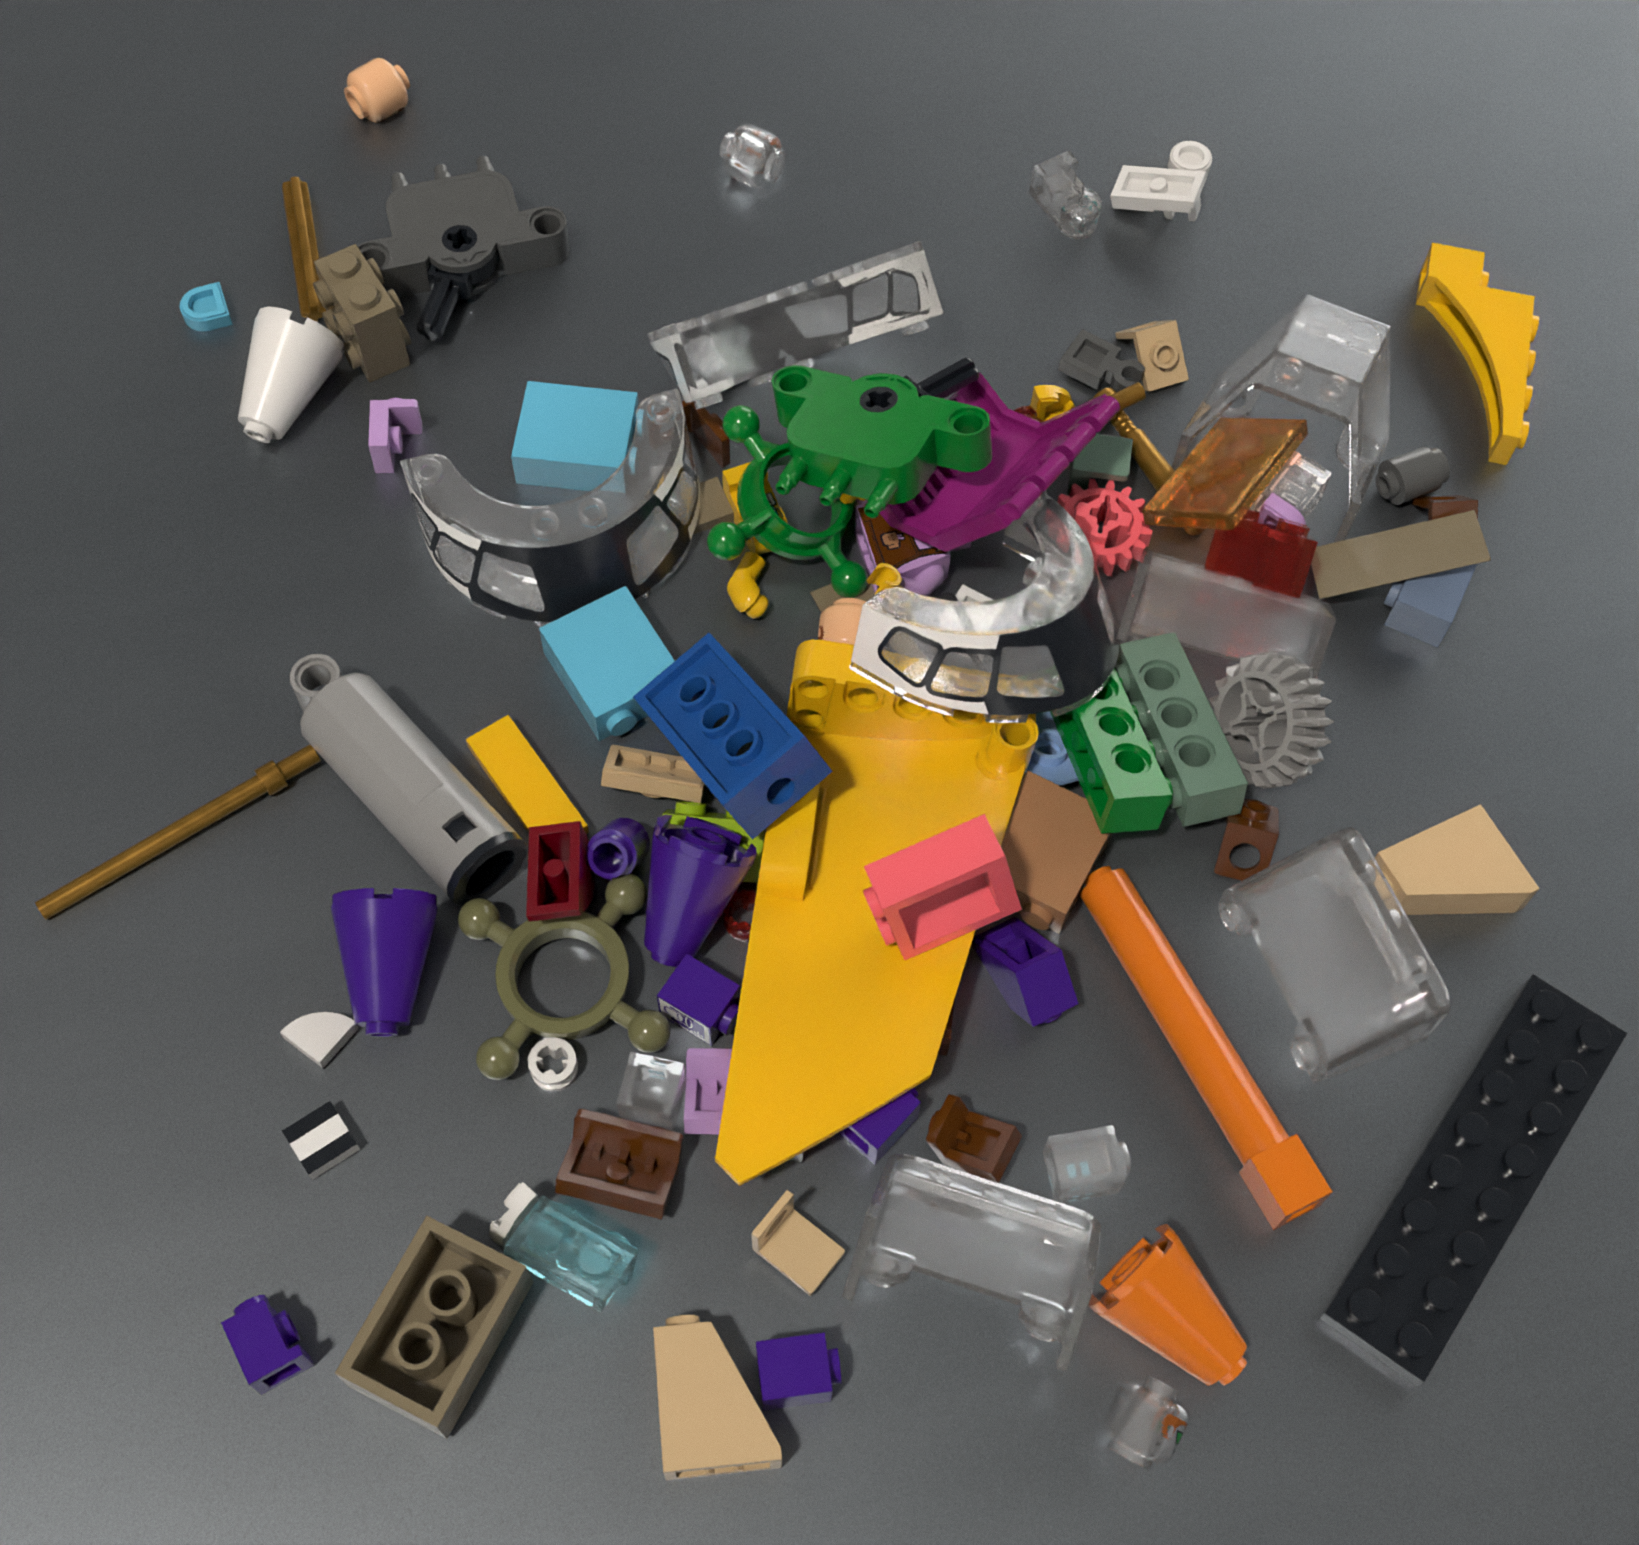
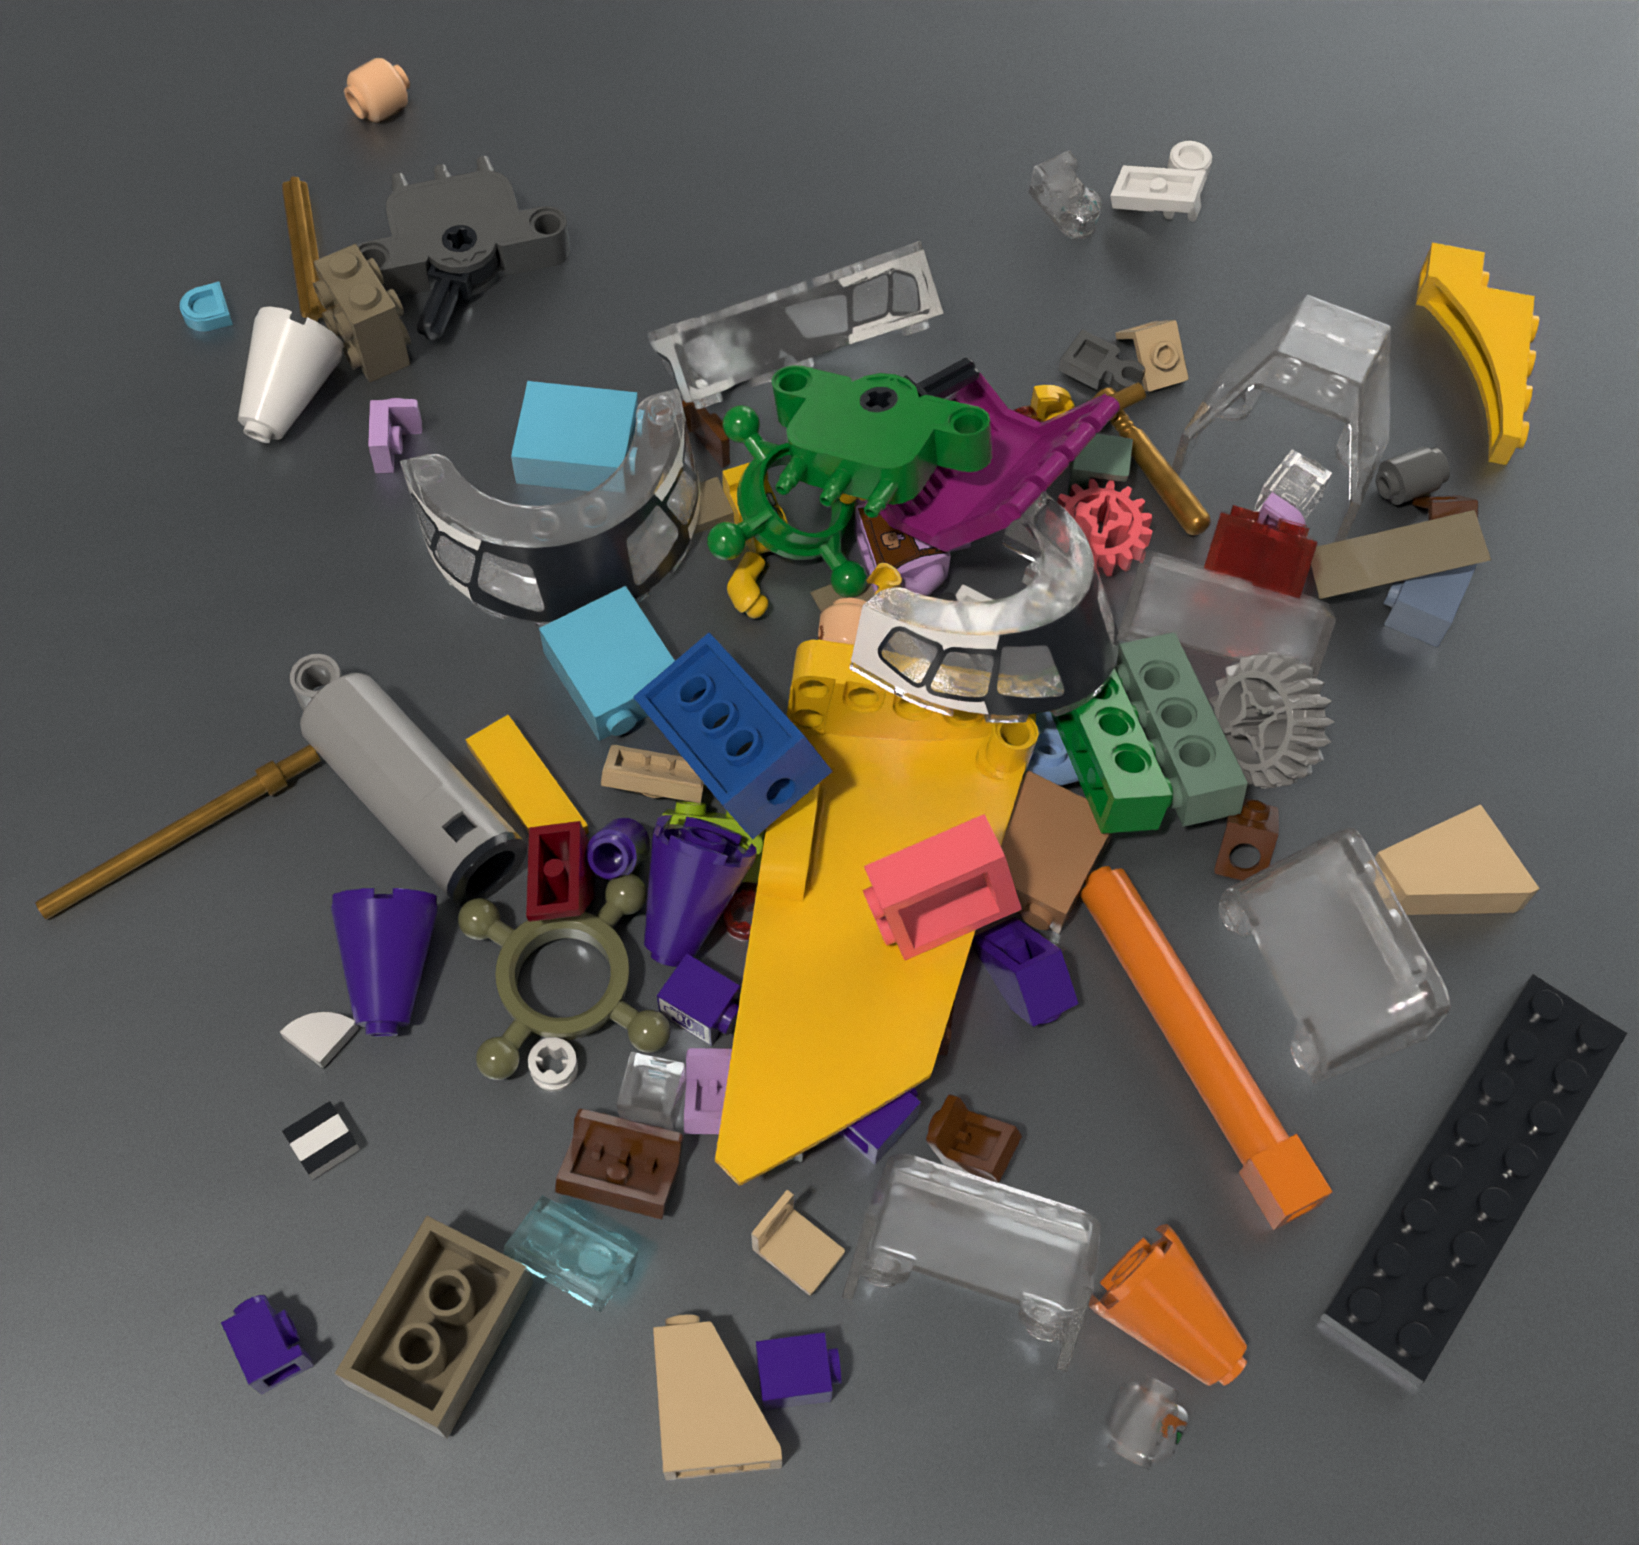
(520, 1203): white tile -> none
(752, 155): clear head -> none
(1086, 1164): clear brick -> none
(1225, 473): clear orange tile -> none

